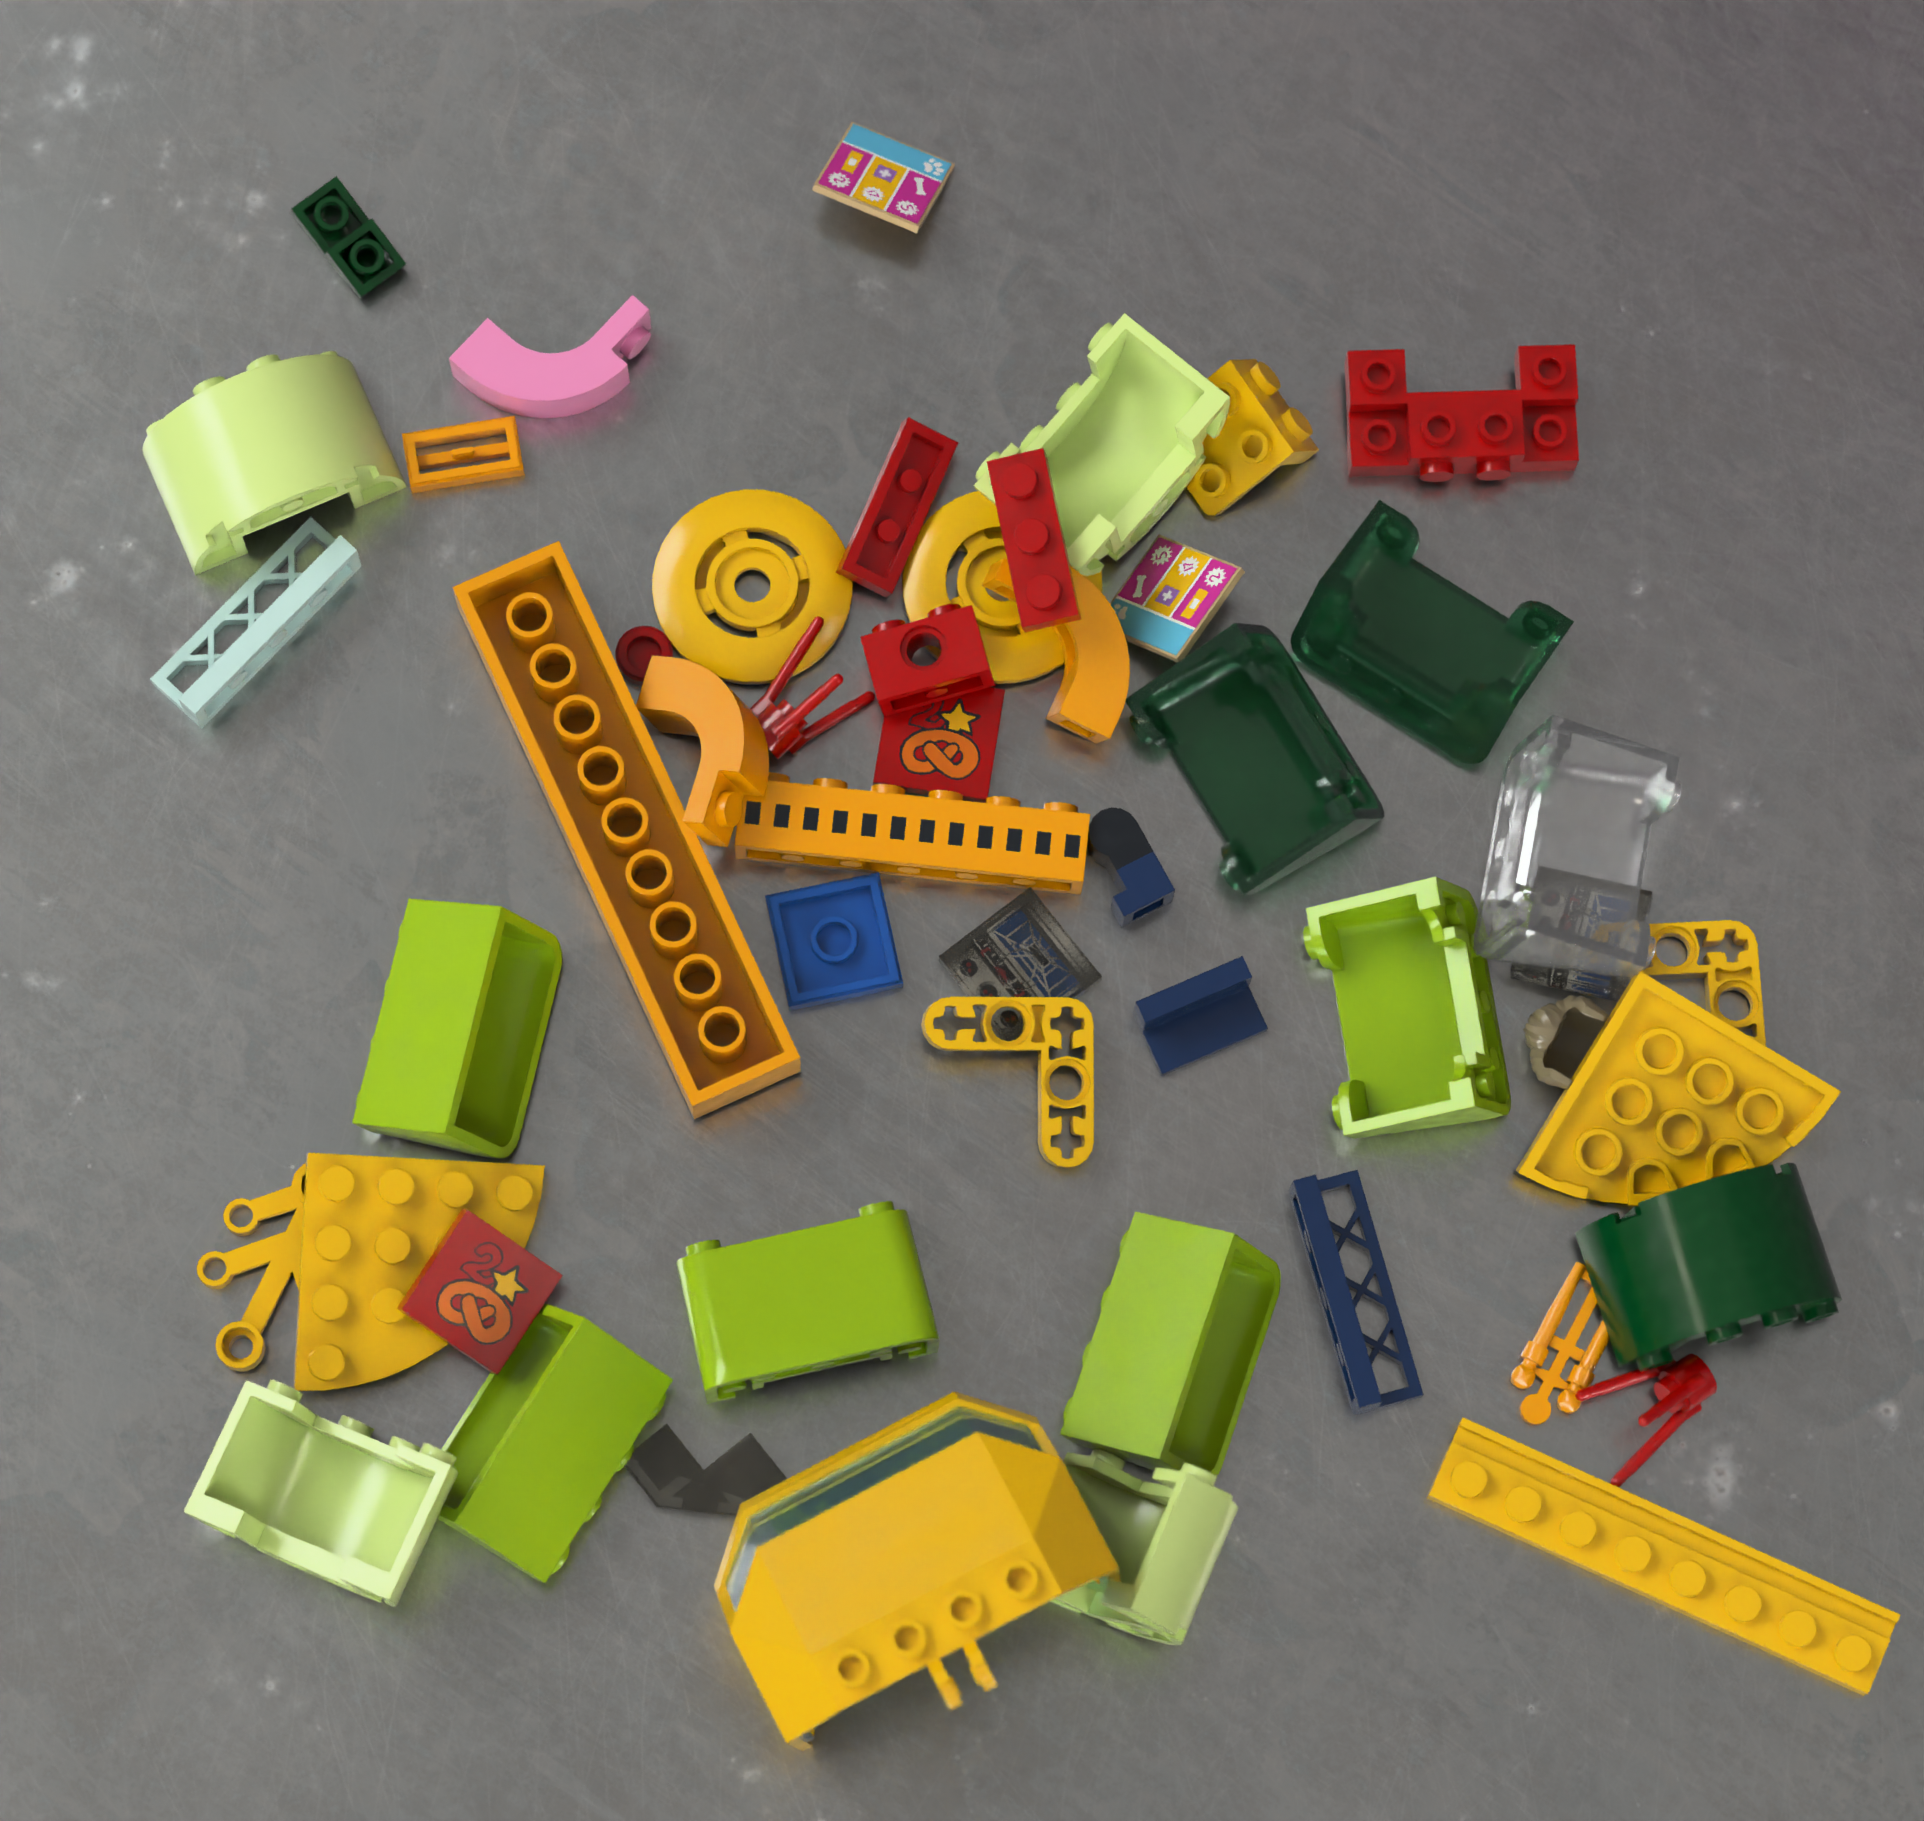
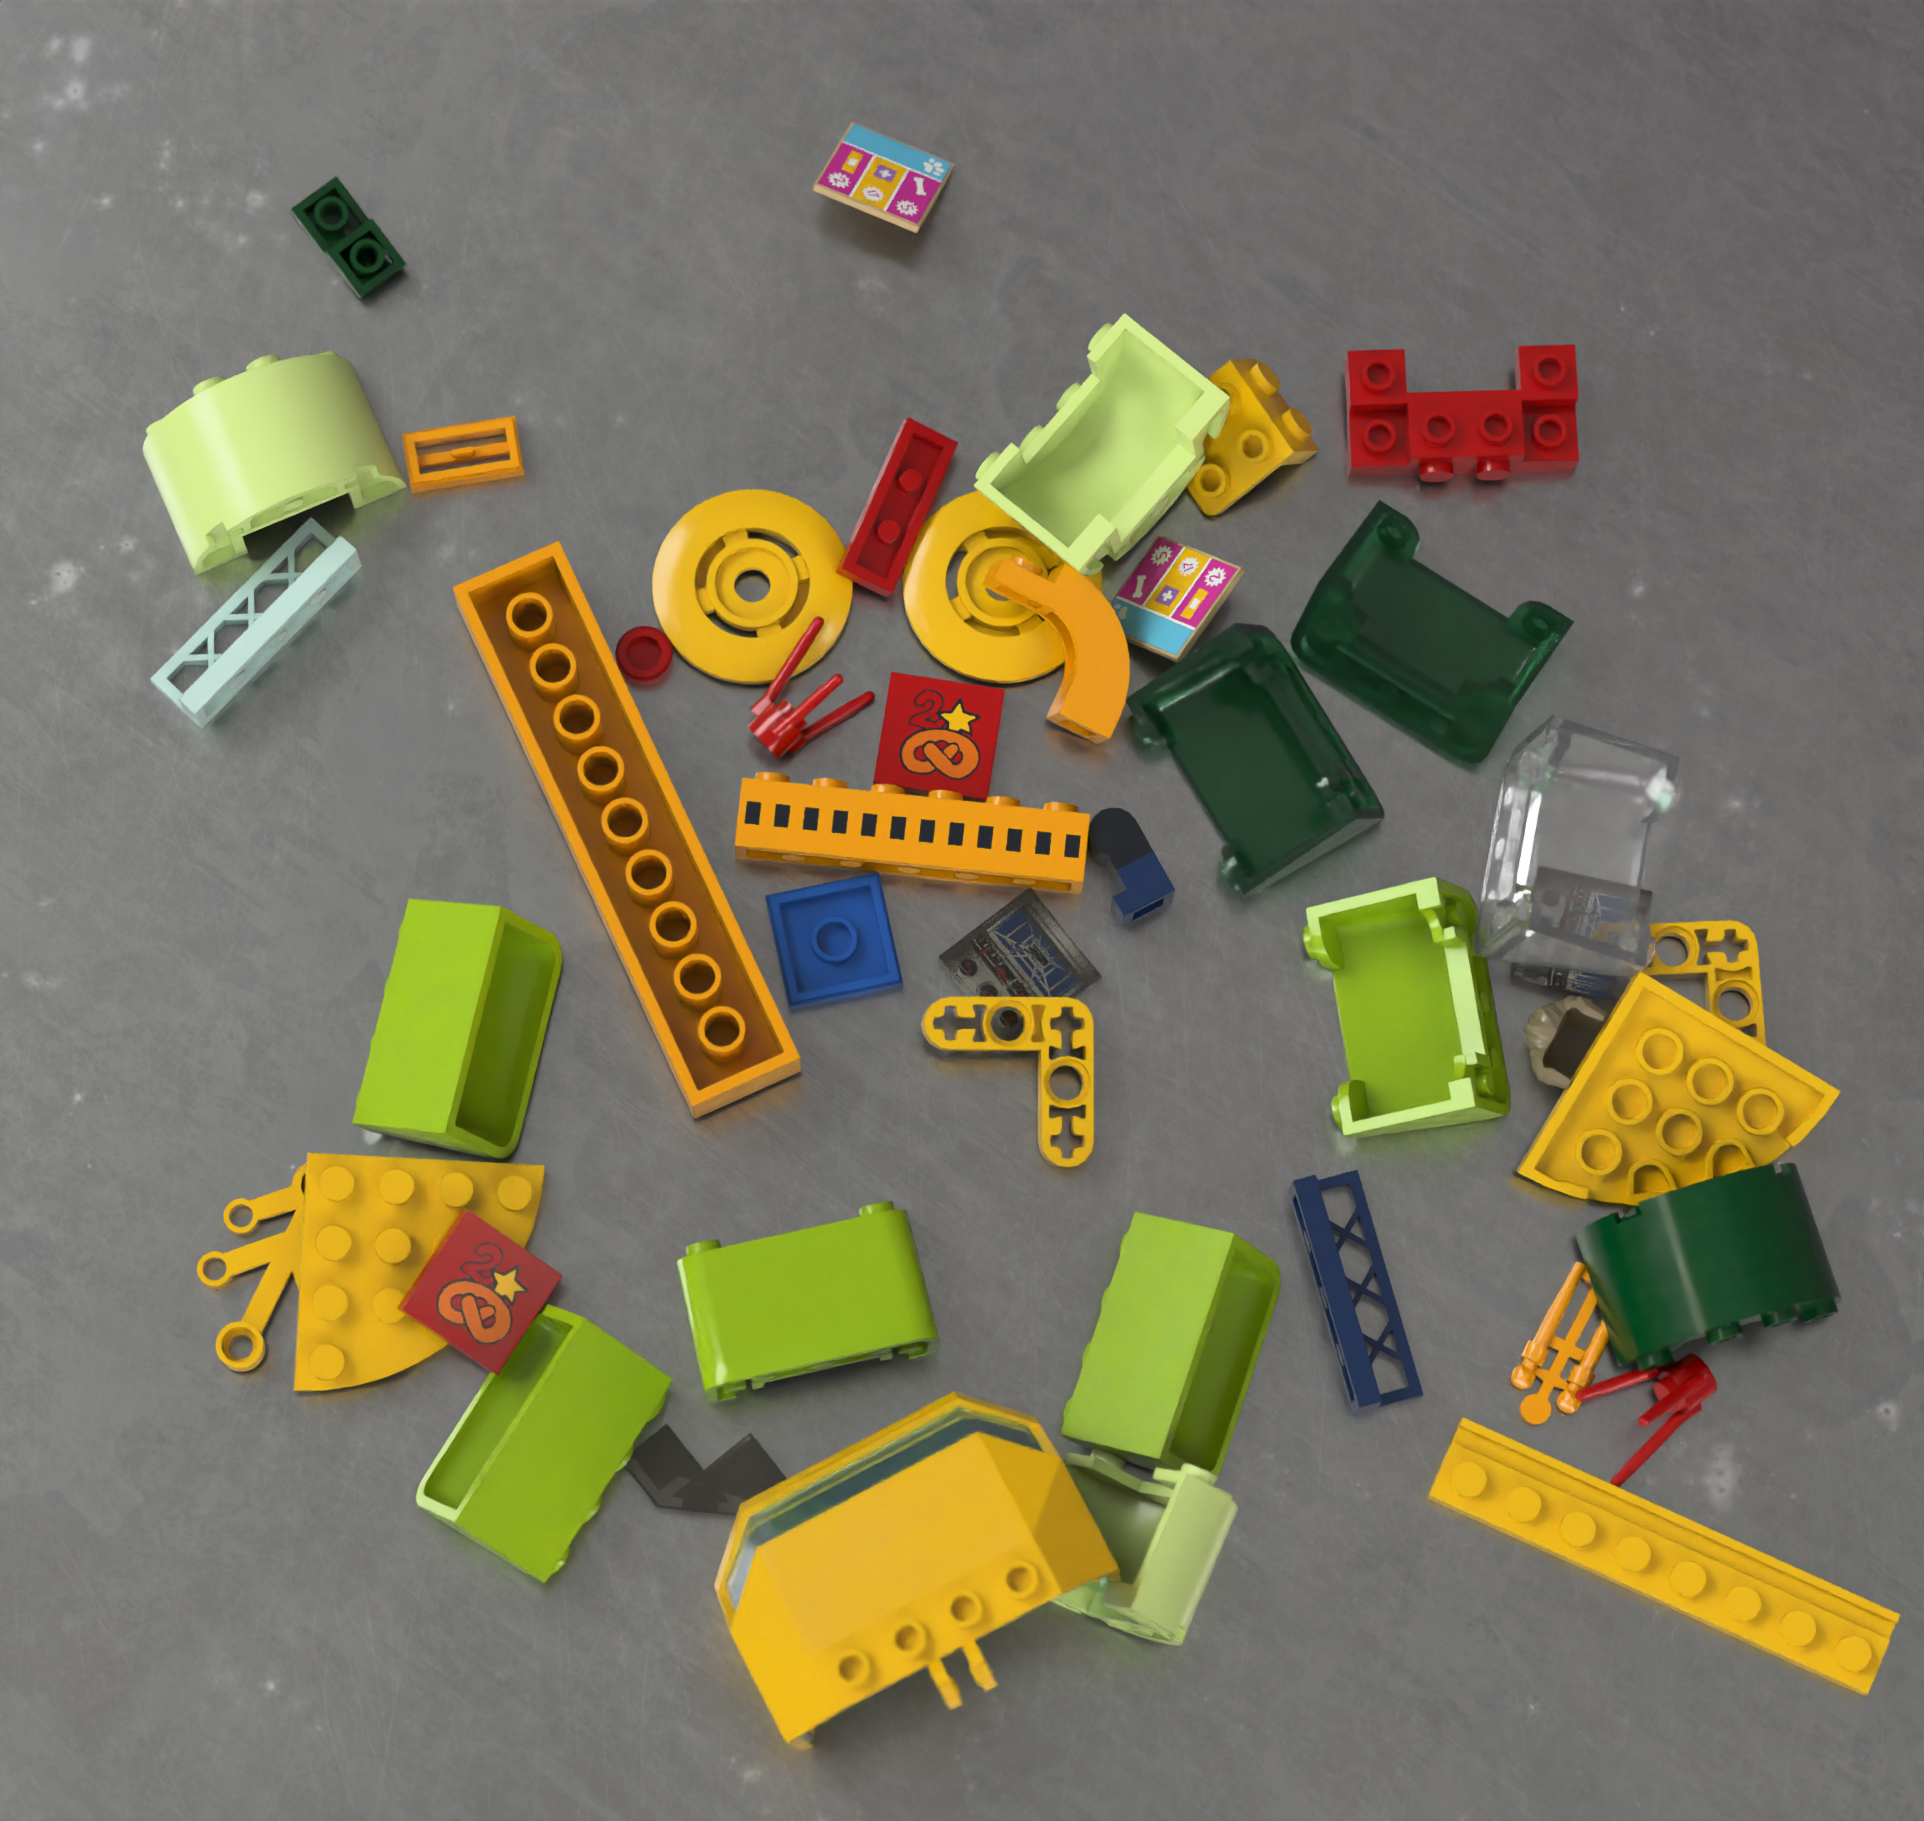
(322, 1492): yellowish green cylinder -> none
(552, 383): bright pink arch -> none
(734, 751): light orange arch -> none
(957, 671): red brick -> none
(1034, 540): red plate -> none
(1199, 1016): dark blue panel -> none

